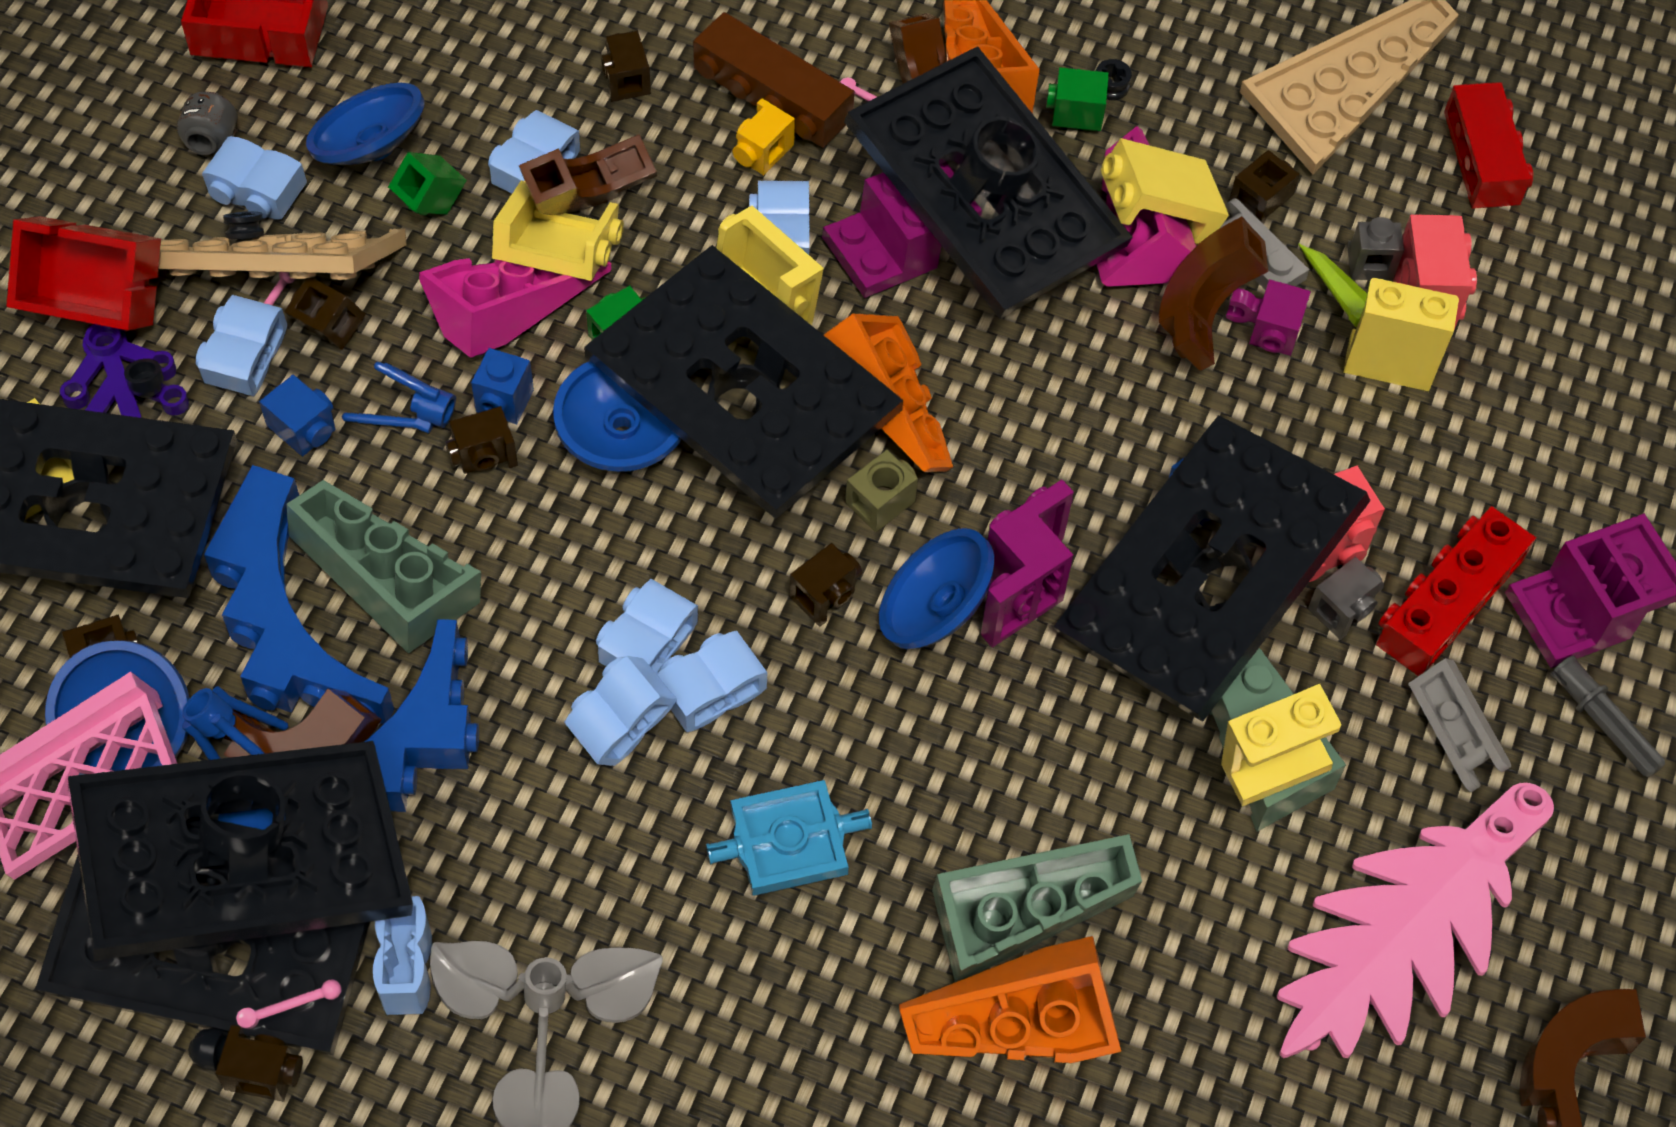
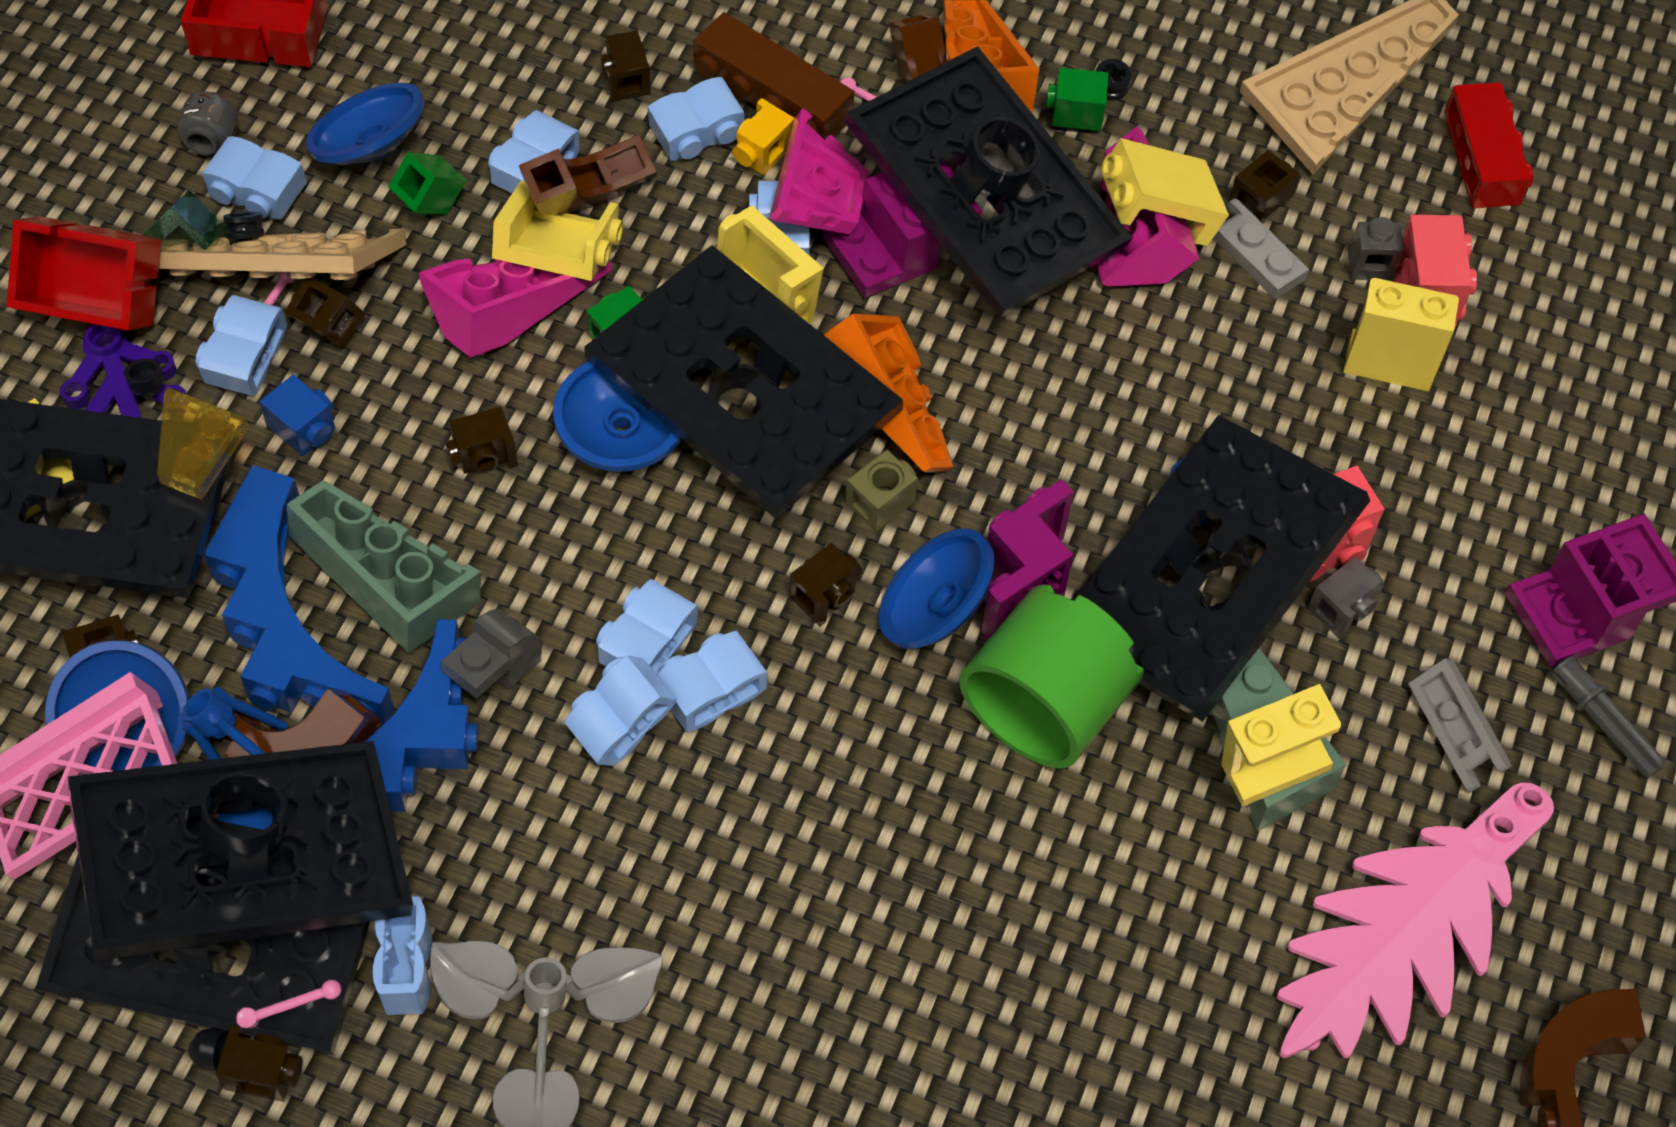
(192, 218): none -> panel
(195, 442): none -> clear yellow wing
(429, 403): blue plant -> none
(495, 651): none -> dark grey brick
(503, 382): blue brick -> none
(695, 119): none -> light blue brick
(789, 837): dark azure plate -> none
(818, 181): none -> dark pink wing
(1024, 900): sand green wedge -> none
(1029, 1006): orange wedge -> none
(1051, 677): none -> bright green brick
(1204, 282): reddish brown arch -> none
(1275, 316): magenta brick -> none
(1343, 288): lime bar -> none
(1454, 591): red brick -> none

